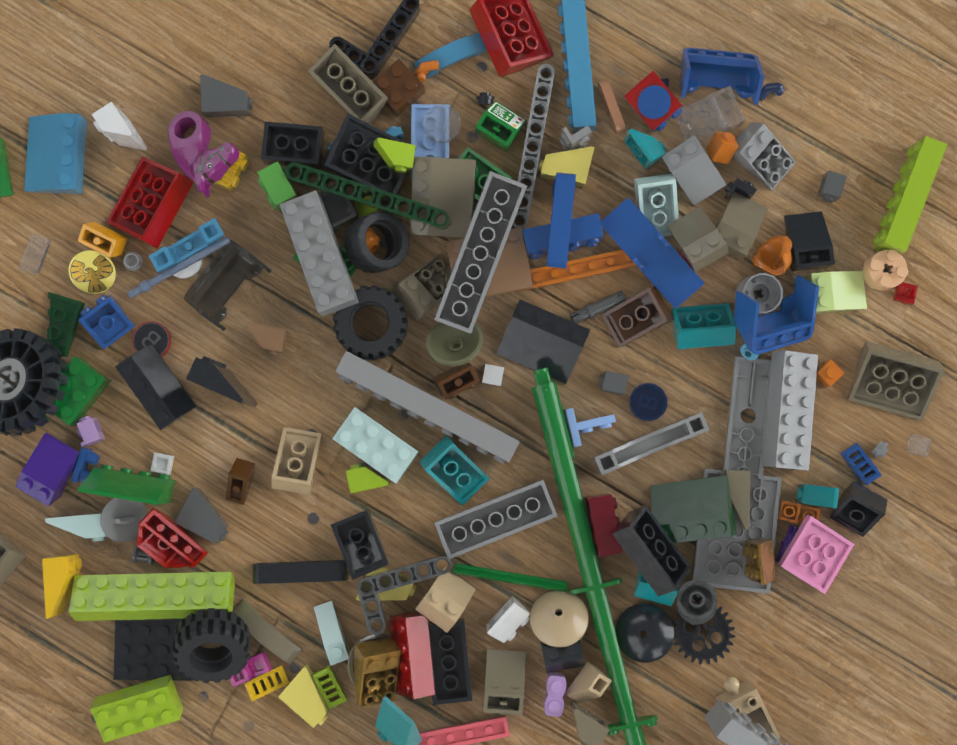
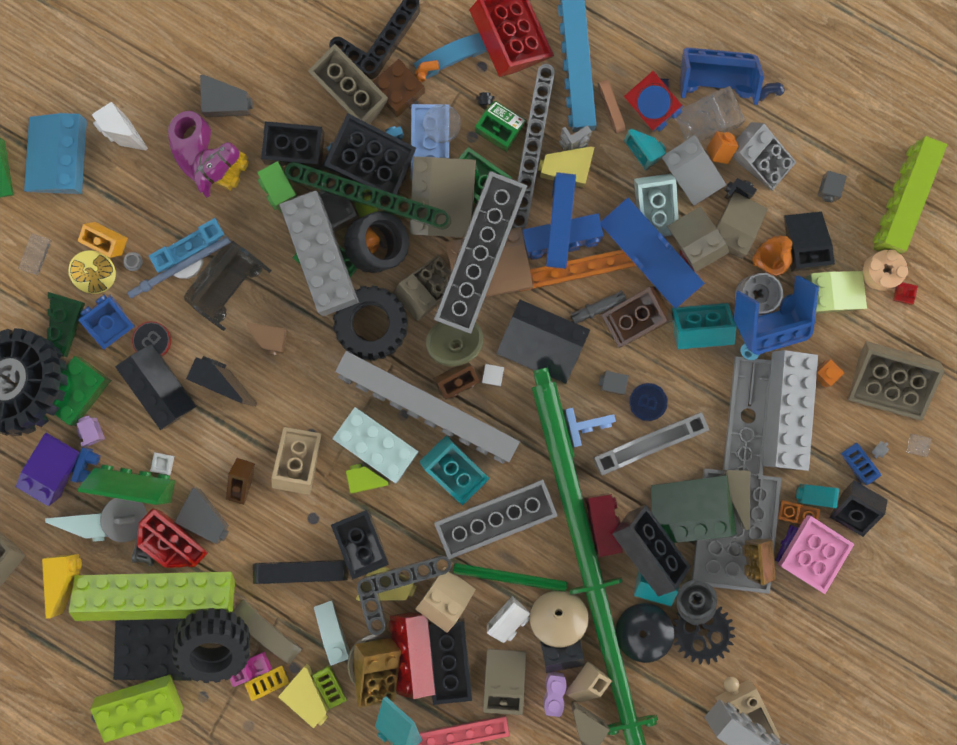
(150, 202): red slope -> none
(396, 154): lime slope -> none

